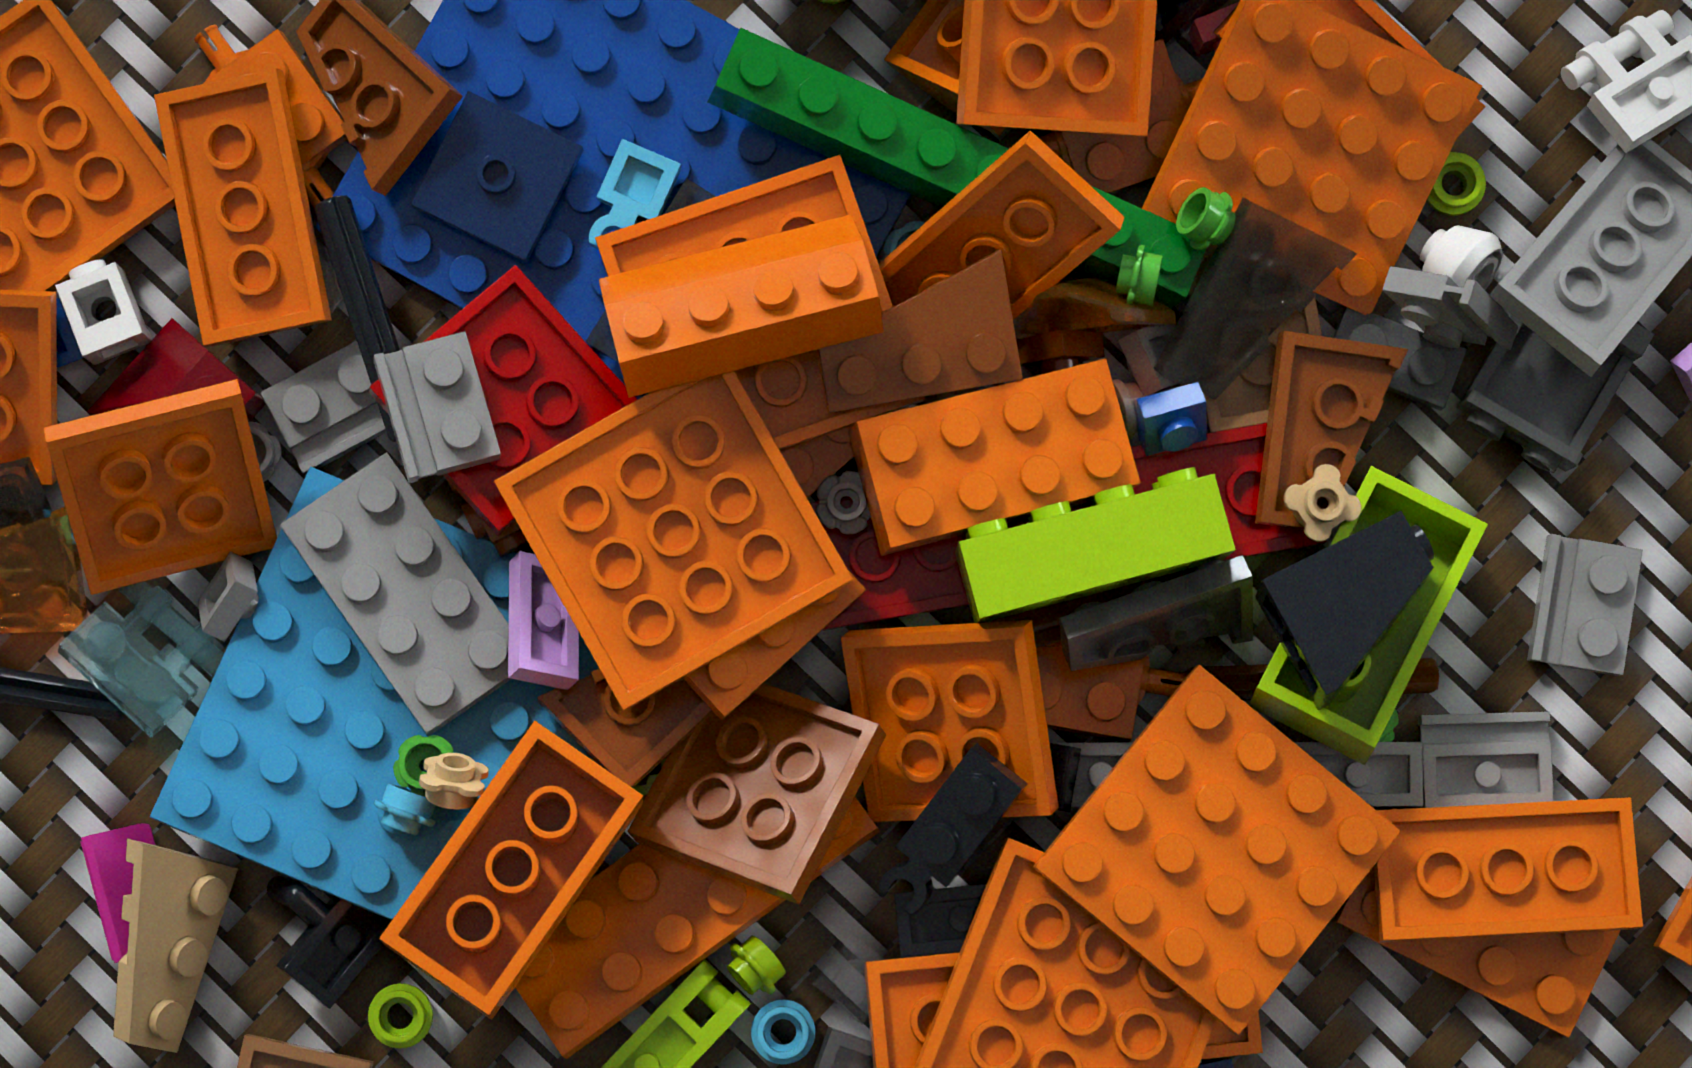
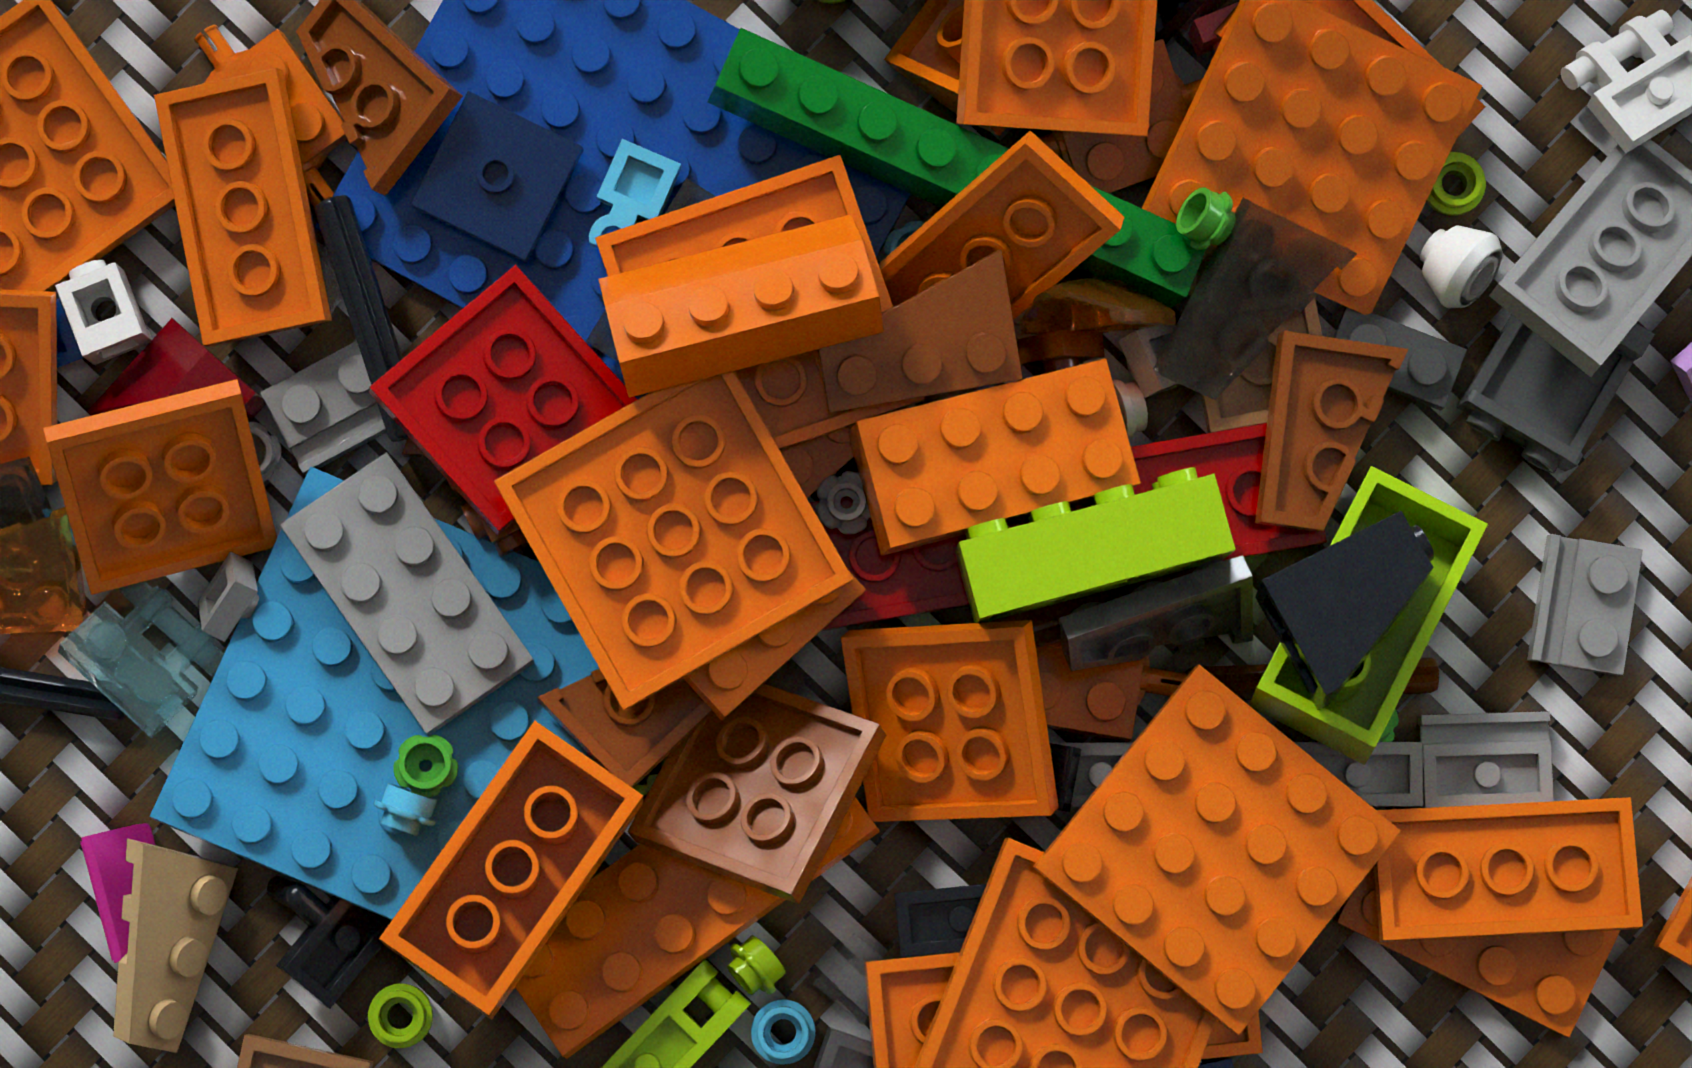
(437, 407): light grey plate -> none
(453, 780): tan plate -> none
(541, 632): lavender plate -> none
(954, 824): black plate -> none
(1139, 277): bright green plate -> none
(1172, 419): blue plate -> none
(1303, 502): tan plate -> none
(1449, 311): light grey plate -> none

